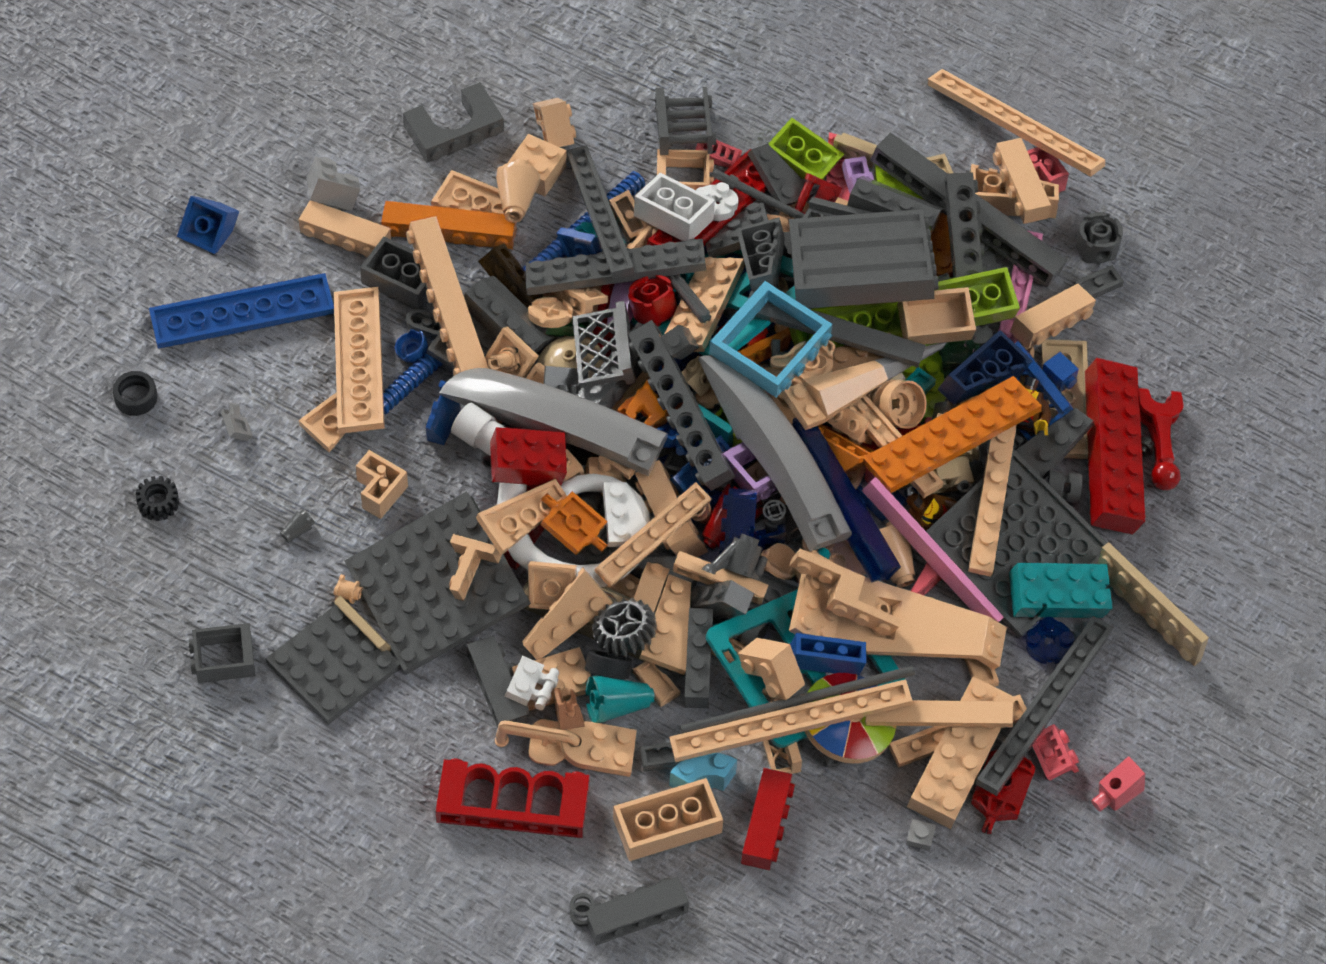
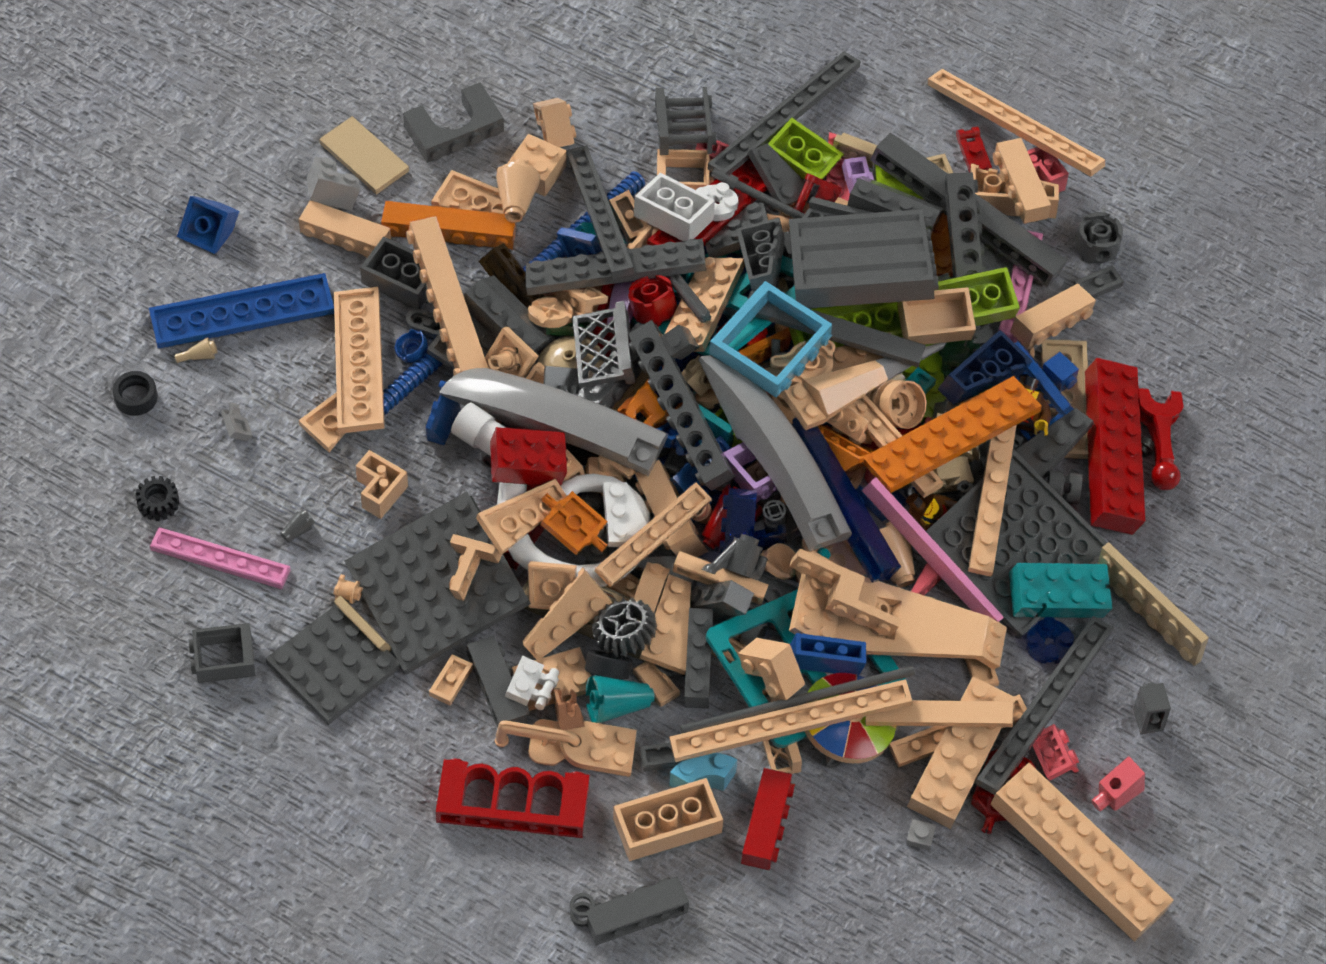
(202, 350): none -> tan cone
(220, 558): none -> bright pink tile
(364, 155): none -> tan tile
(451, 679): none -> light nougat plate
(793, 106): none -> dark grey plate
(974, 151): none -> red plate
(1081, 852): none -> light nougat brick
(1151, 708): none -> dark grey brick

